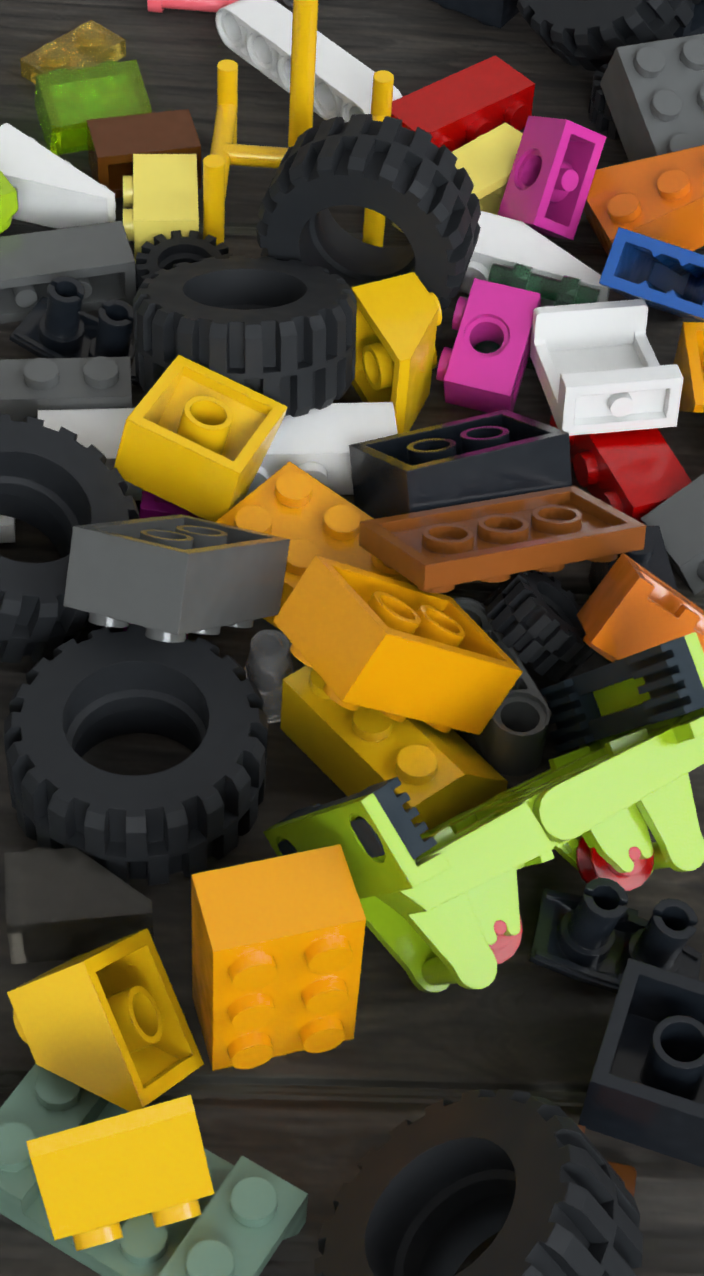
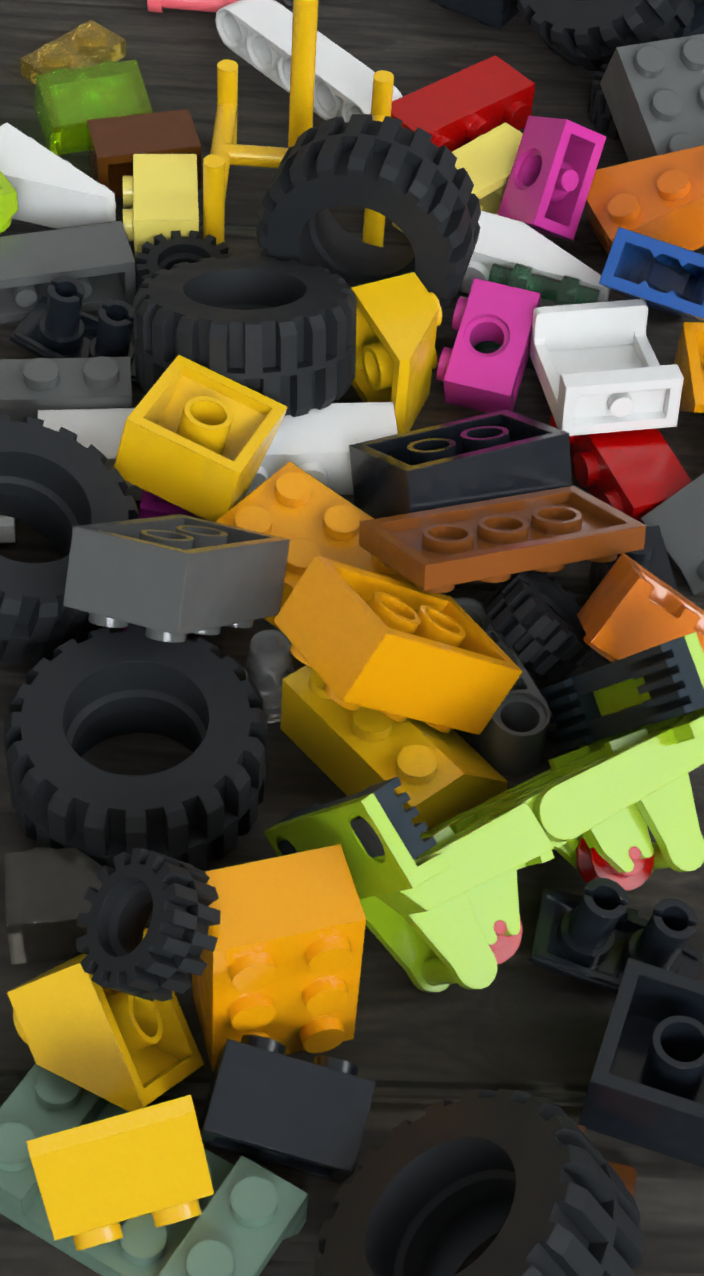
(177, 932): none -> black tyre
(287, 1108): none -> black brick

